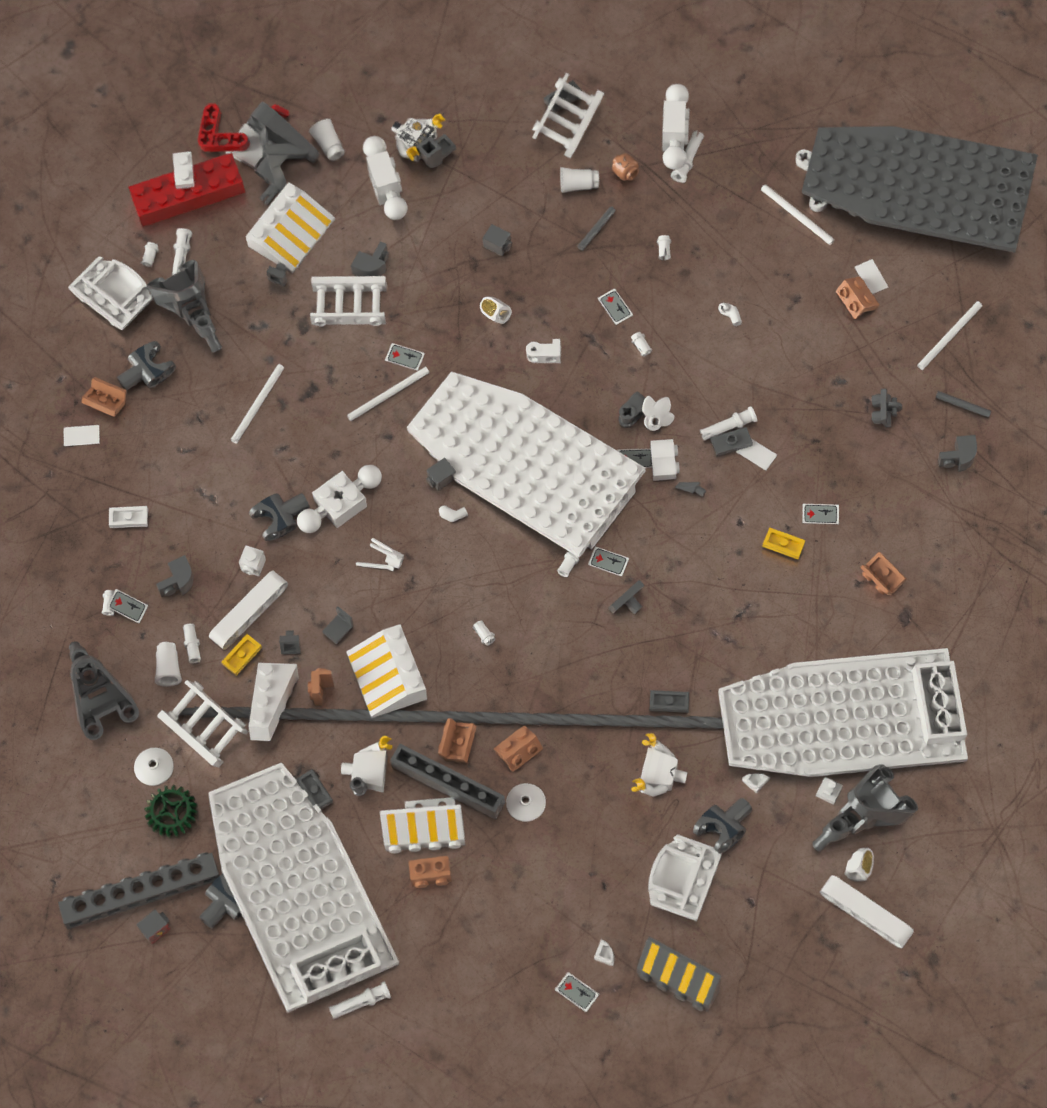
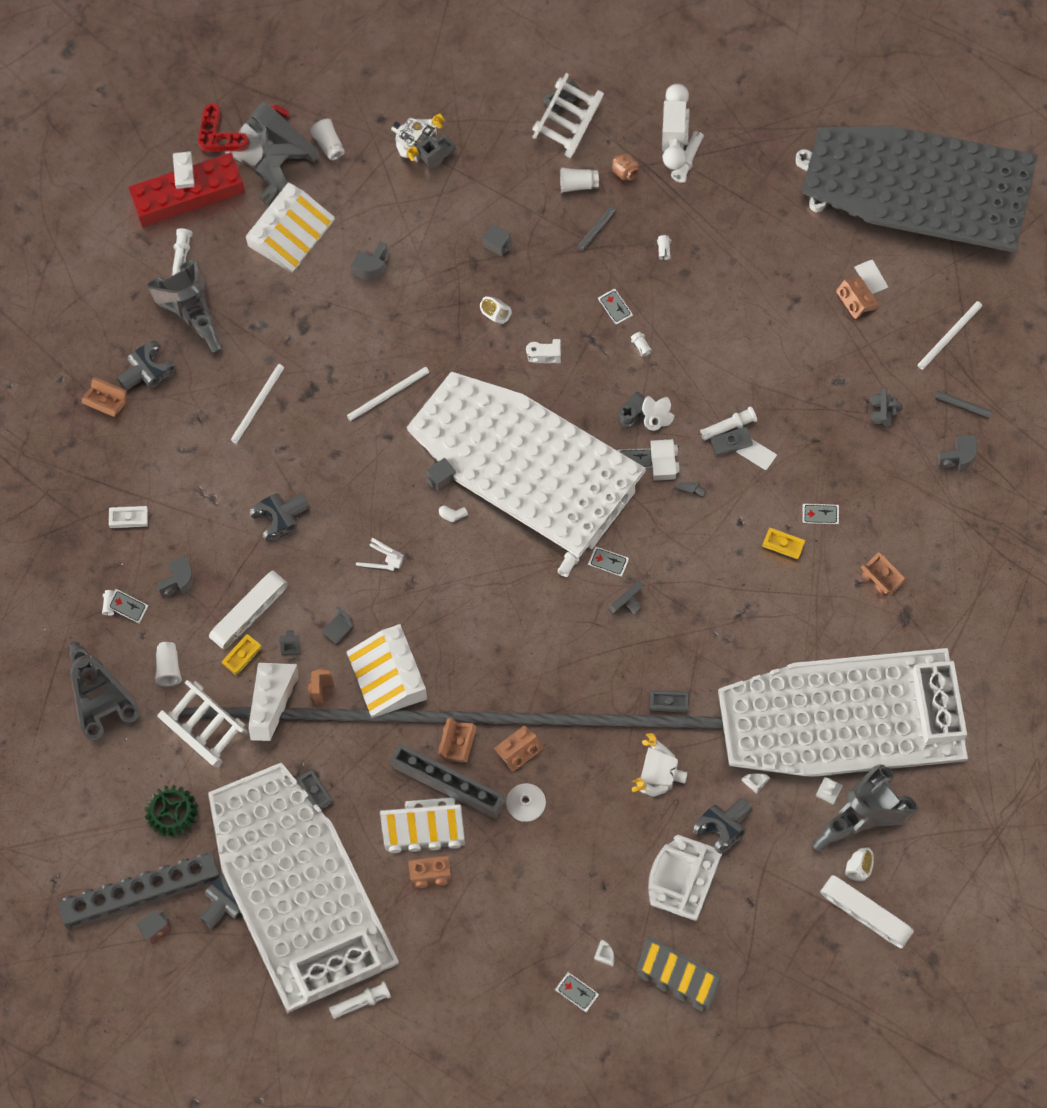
(81, 435): white sticker -> none
(112, 291): white slope -> none
(149, 255): white pin -> none
(160, 772): white dish -> none
(191, 643): white pin -> none
(252, 561): white brick -> none
(277, 274): dark grey tile -> none
(329, 496): white brick -> none
(348, 284): white fence -> none
(368, 767): white torso -> none
(384, 178): white brick -> none
(404, 356): sticker -> none
(483, 632): white pin -> none
(730, 311): white arm -> none
(796, 213): white piece -> none

